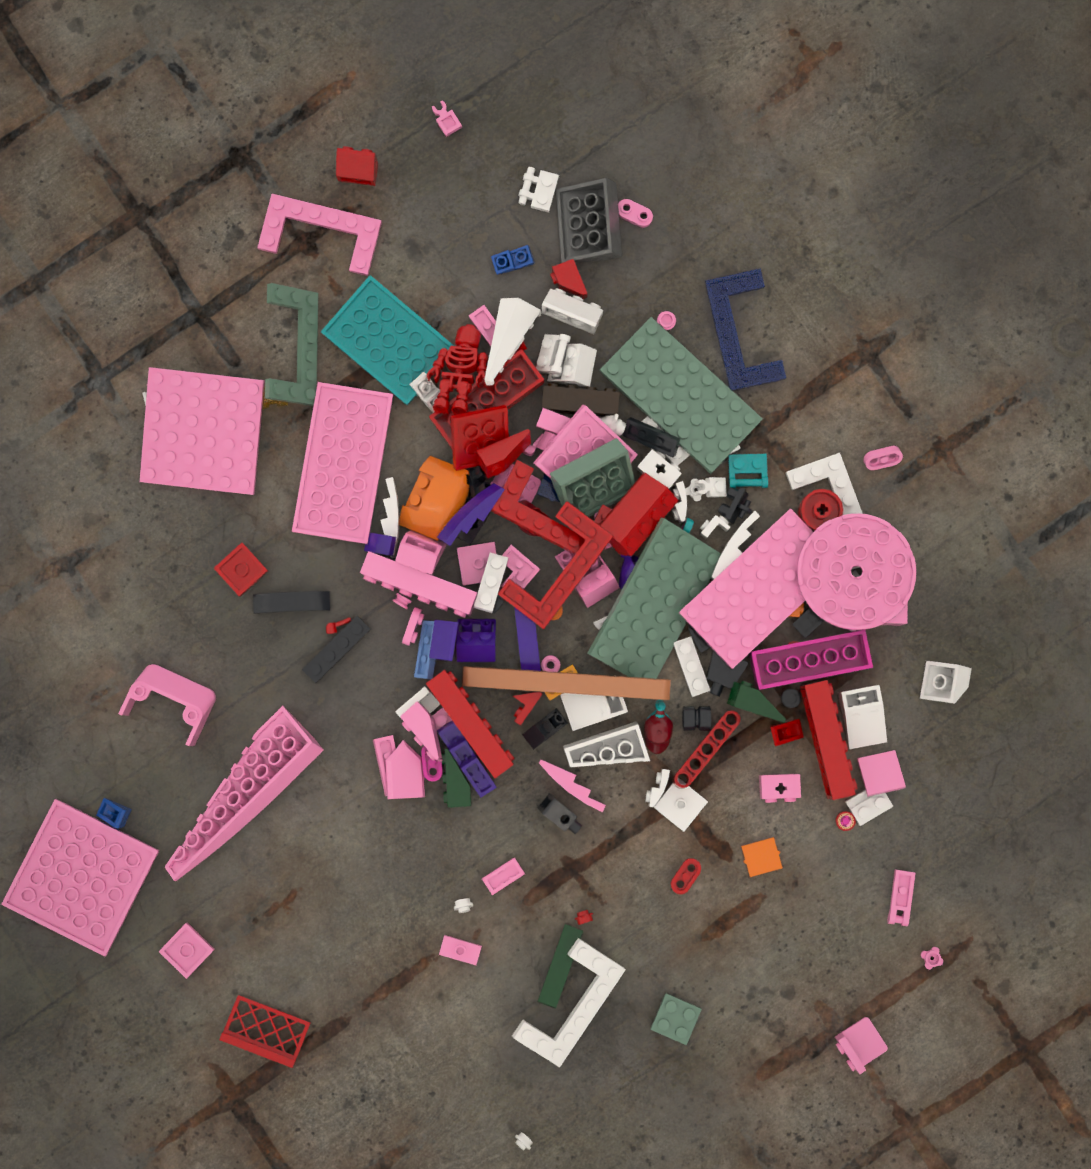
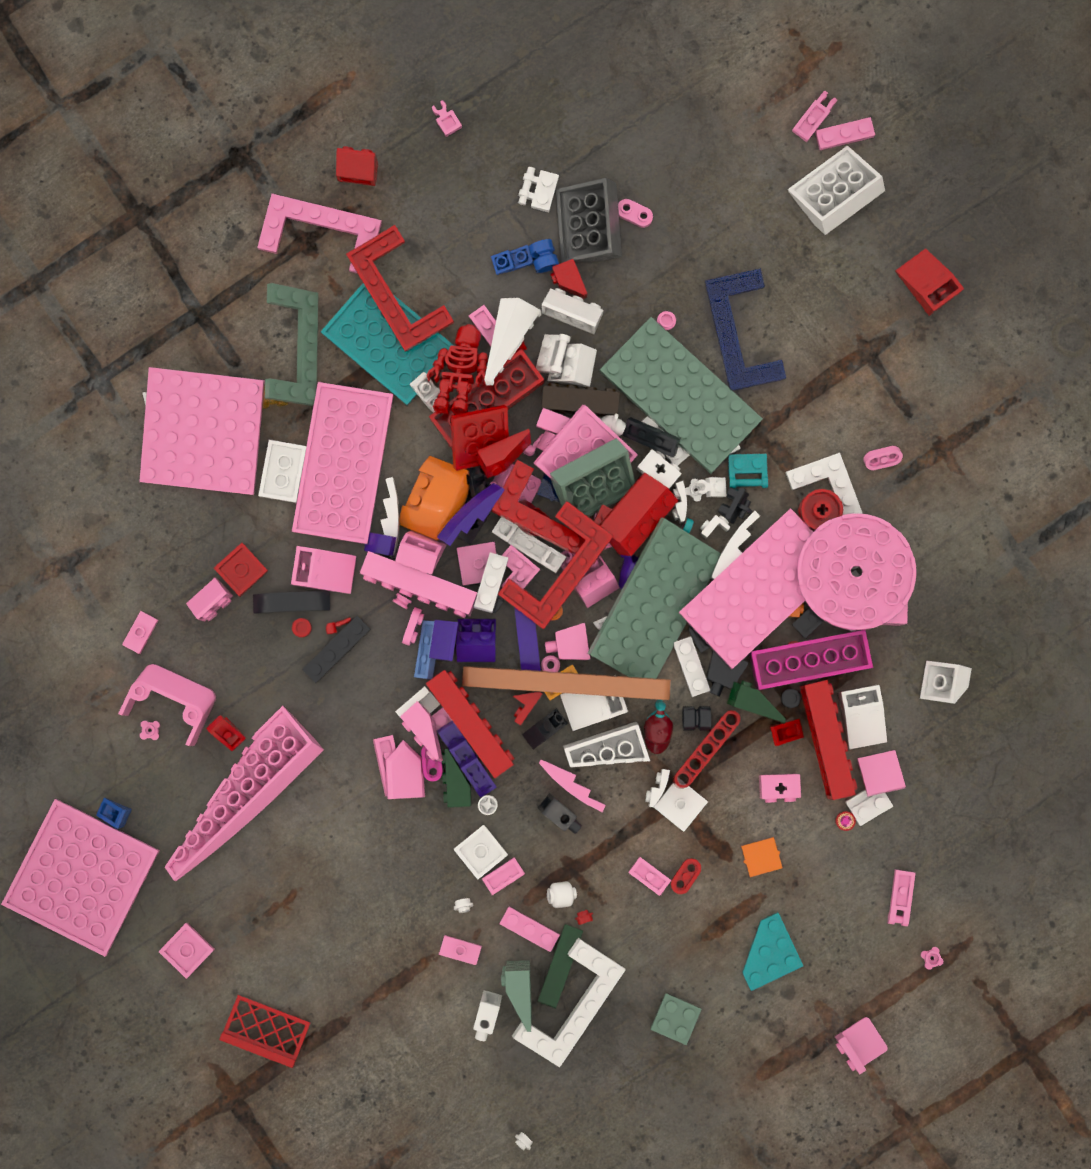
(140, 632): none -> bright pink plate
(148, 725): none -> bright pink plate
(209, 600): none -> bright pink slope
(226, 732): none -> red slope
(282, 471): none -> white plate
(301, 627): none -> red tile
(323, 570): none -> bright pink slope
(406, 333): none -> red plate
(480, 851): none -> white plate
(487, 804): none -> white wheel
(487, 1014): none -> white torso
(518, 988): none -> sand green slope
(528, 545): none -> white slope
(529, 929): none -> bright pink plate
(543, 254): none -> blue wheel
(561, 894): none -> white head
(570, 643): none -> bright pink torso
(649, 876): none -> bright pink plate
(770, 953): none -> teal plate
(813, 118): none -> bright pink hinge
(837, 189): none -> white slope
(845, 133): none -> bright pink plate
(929, 281): none -> red slope

